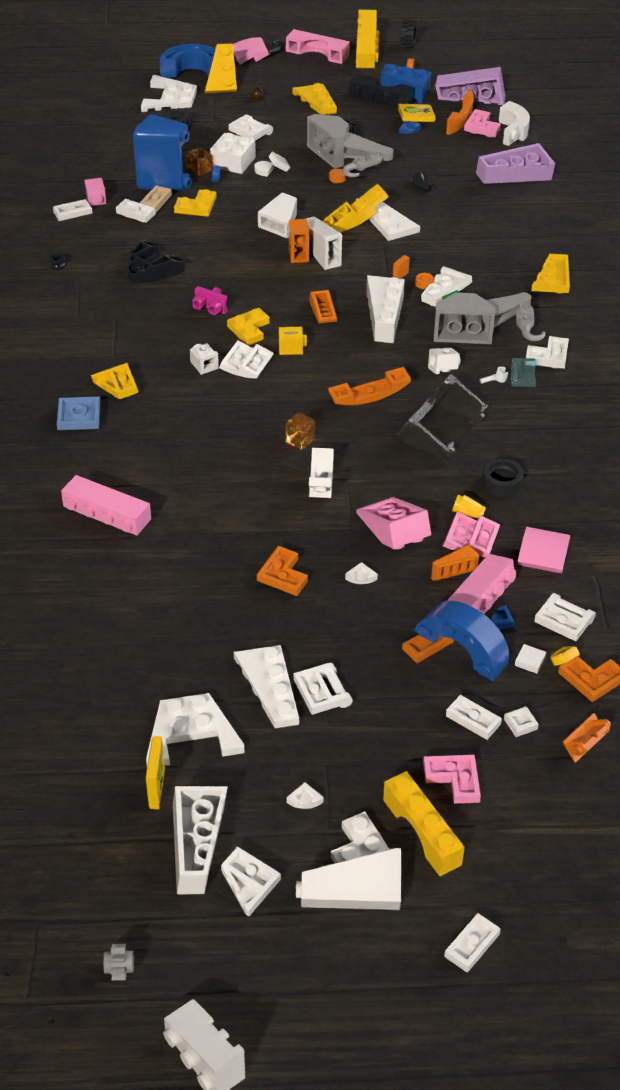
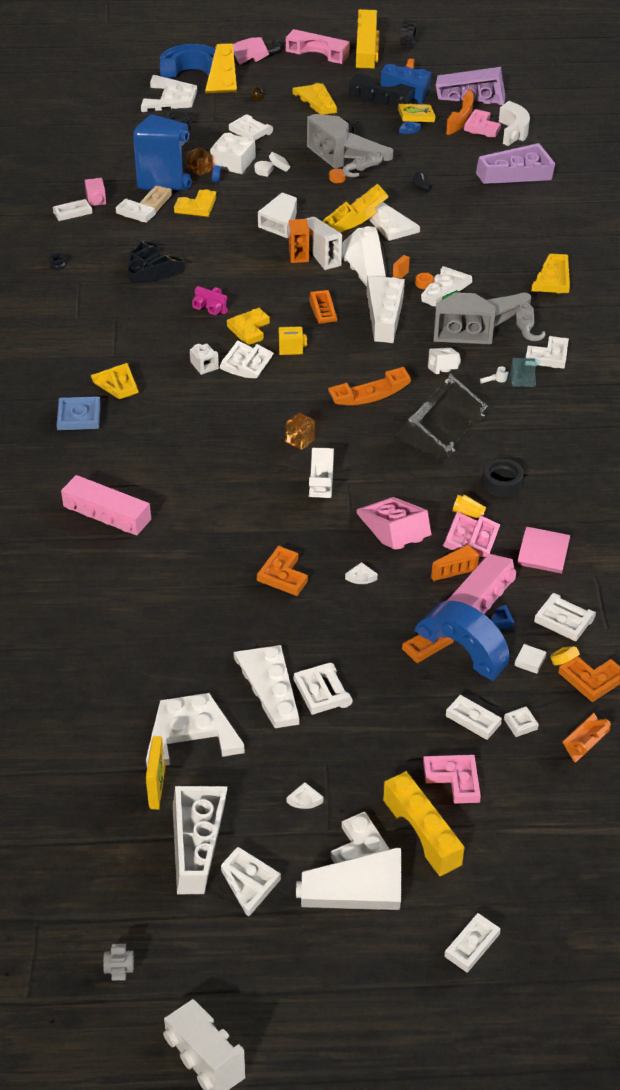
(364, 253): none -> white wedge

